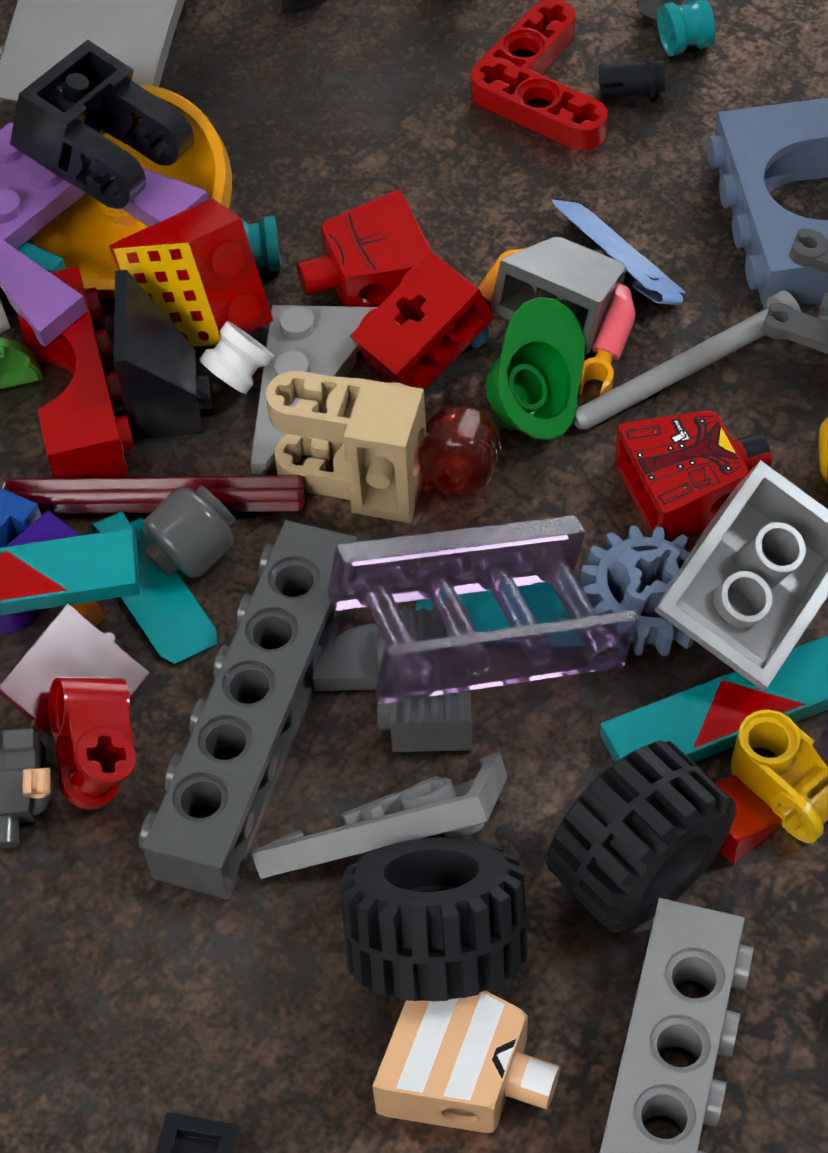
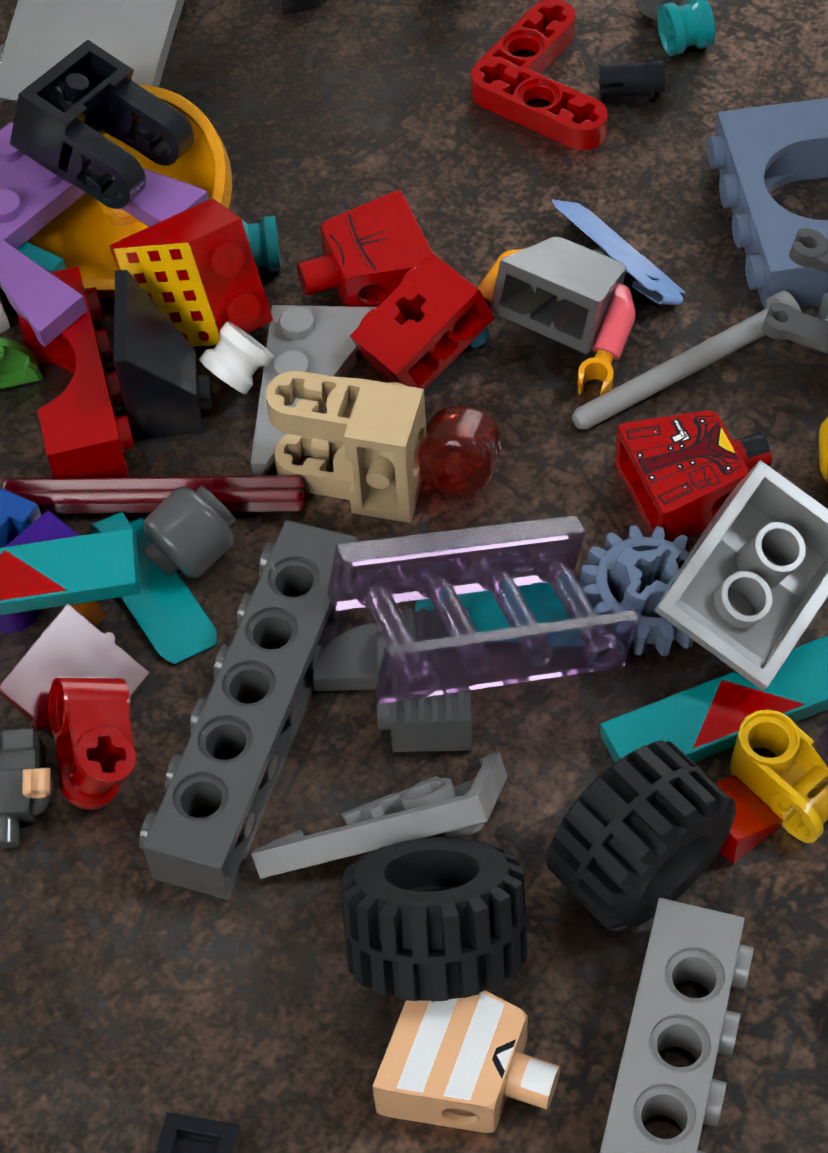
(538, 370): green piece -> none

